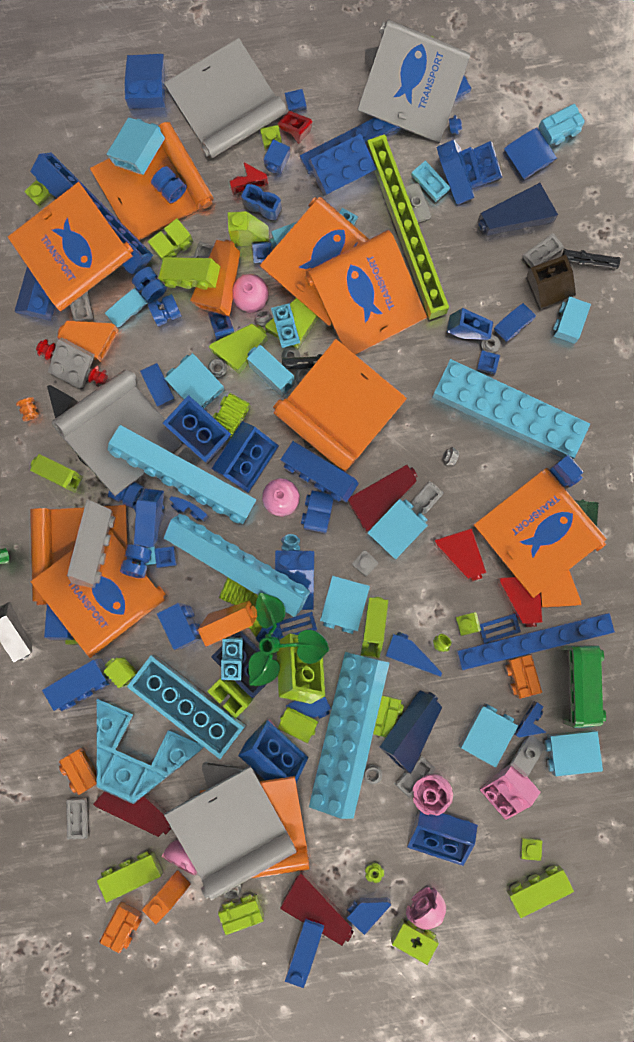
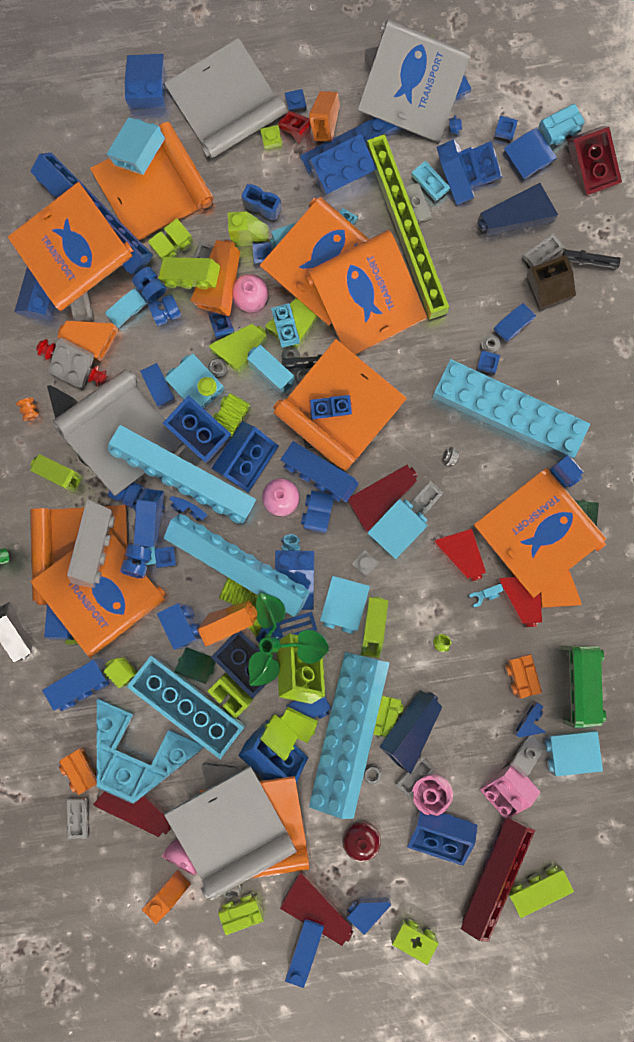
(37, 192): lime plate -> none
(120, 927): orange brick -> none
(129, 875): lime brick -> none
(167, 183): blue wheel -> none
(195, 665): none -> clear green piece
(207, 386): none -> lime plate
(231, 658): medium azure slope -> none
(253, 177): red slope -> none
(262, 318): light grey plate -> none
(276, 157): blue brick -> none
(279, 737): none -> lime piece
(324, 115): none -> orange slope
(330, 407): none -> blue slope
(361, 841): none -> dark red cylinder
(369, 873): lime plate -> none
(407, 652): blue slope -> none
(427, 909): bright pink cylinder -> none
(468, 623): lime plate -> none
(469, 325): blue slope -> none
(488, 735): medium azure brick -> none
(491, 593): none -> medium azure plate
(497, 880): none -> dark red brick
(506, 128): none -> blue plate
(515, 623): blue tile -> none
(531, 849): lime plate -> none
(534, 641): blue brick -> none
(571, 320): medium azure brick -> none
(595, 159): none -> dark red slope

